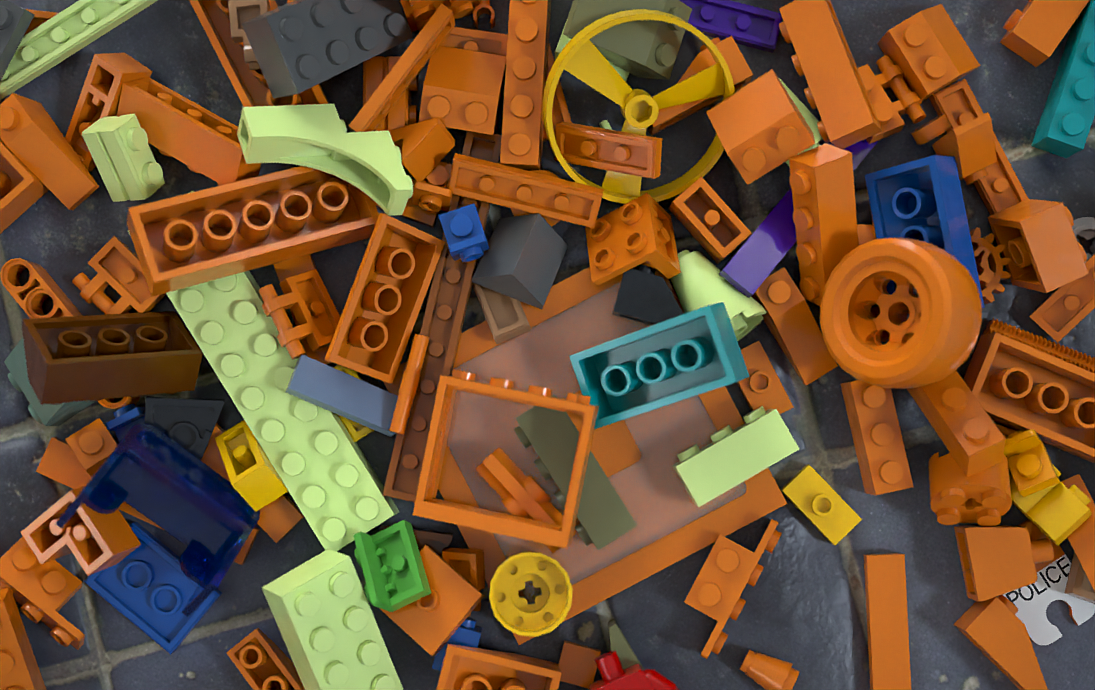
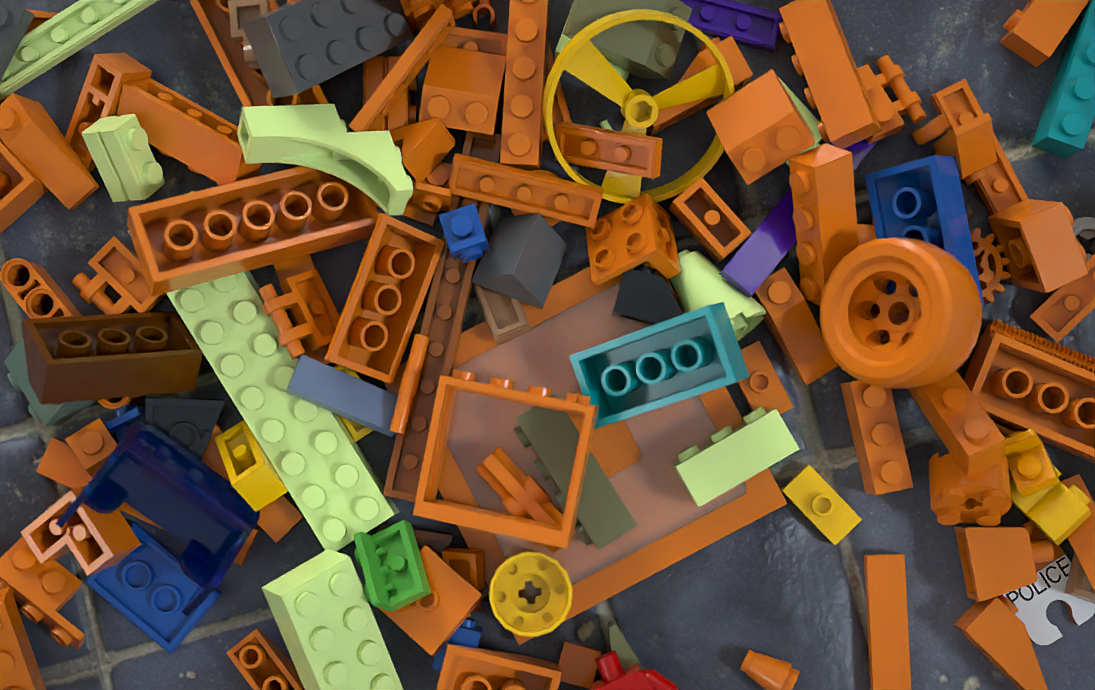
(723, 581): orange bracket -> none
(929, 51): orange slope -> none

